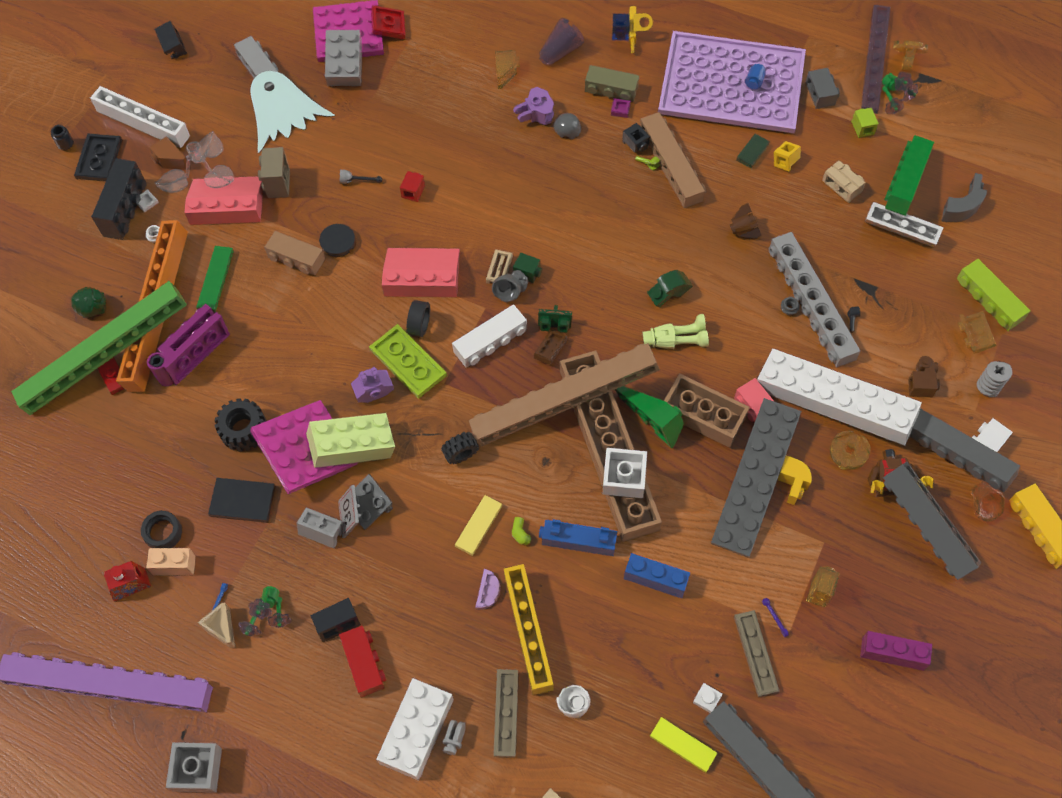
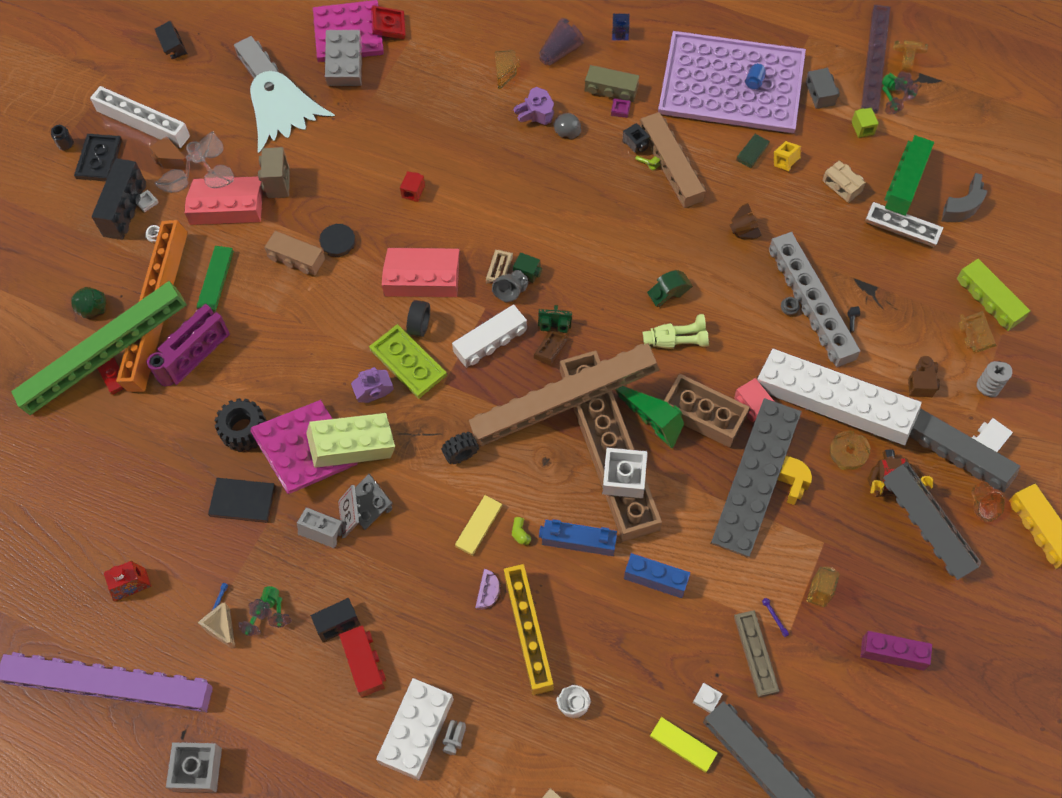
(154, 518): black tyre -> none
(171, 561): light nougat brick -> none
(346, 177): hinge -> none
(506, 713): dark tan plate -> none
(634, 25): yellow piece -> none

